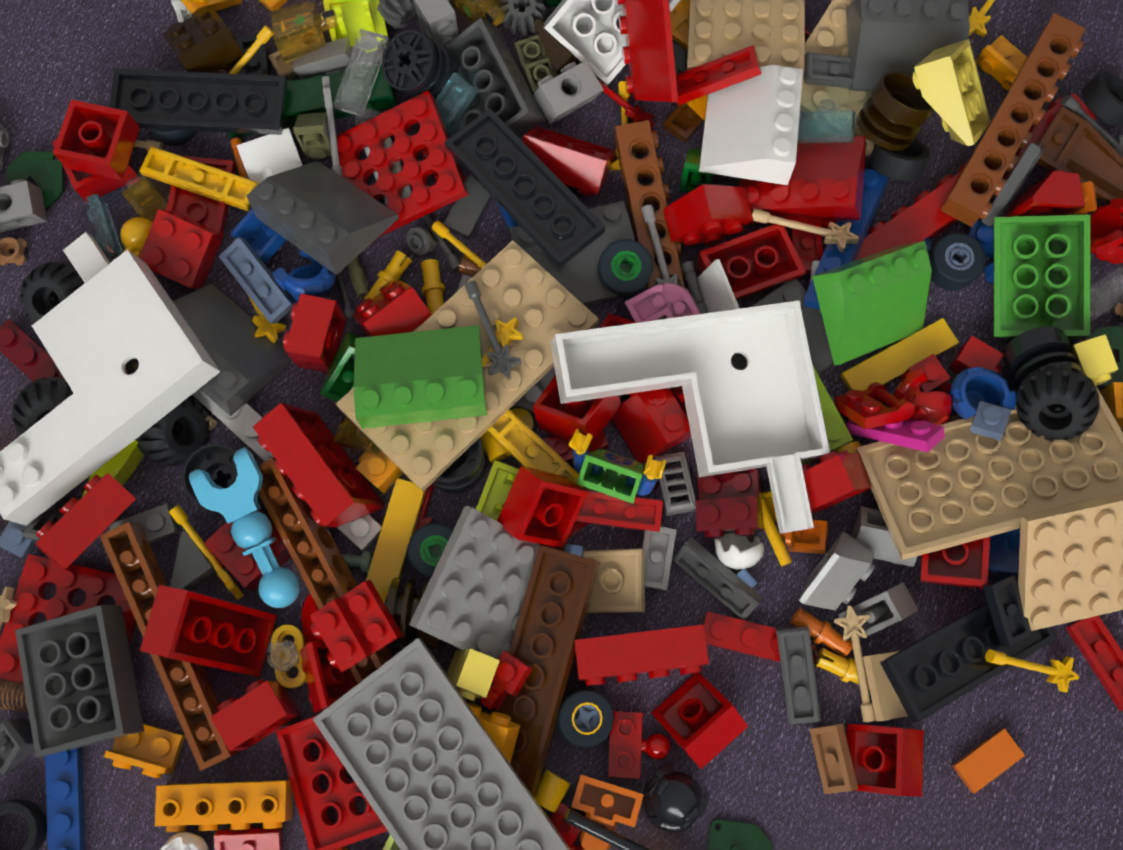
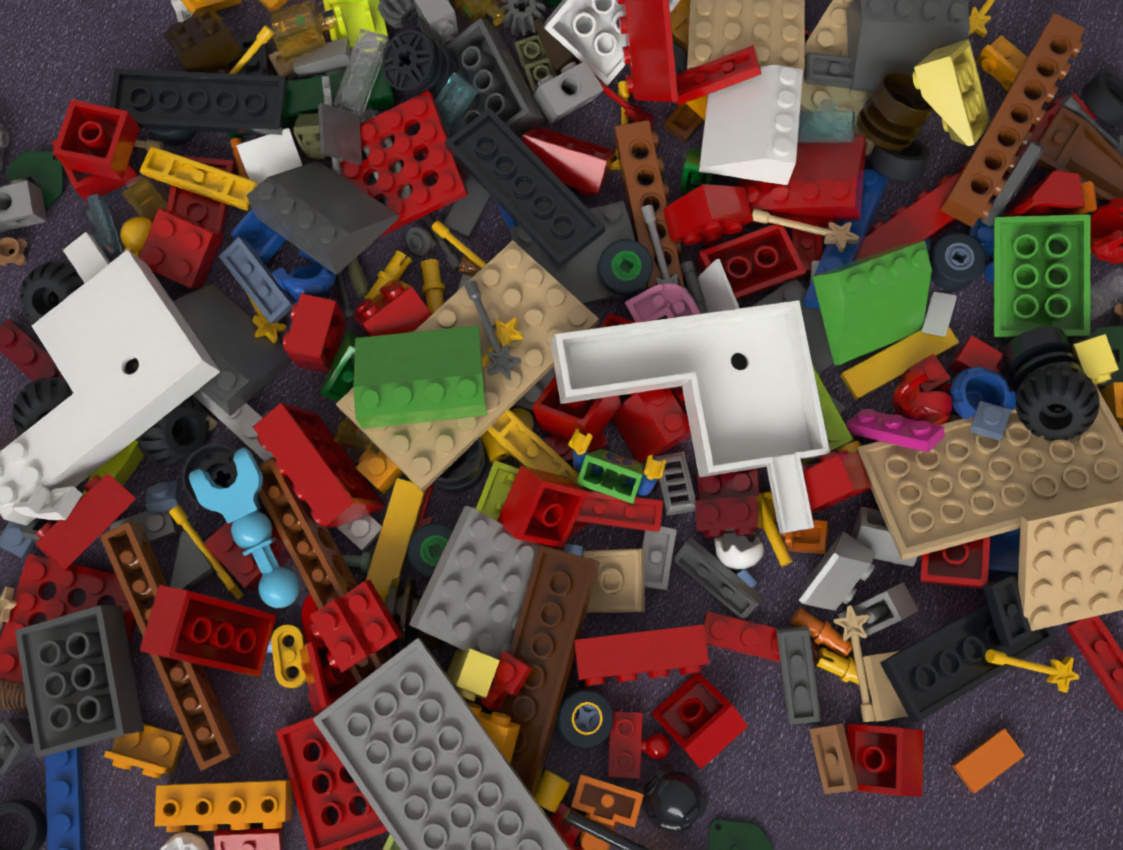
(49, 504): none -> white slope
(163, 497): none -> sand blue plate
(254, 715): red brick -> none
(289, 661): clear plate -> none
(339, 134): none -> flat silver piece
(868, 412): red plate -> none
(939, 314): none -> white sticker

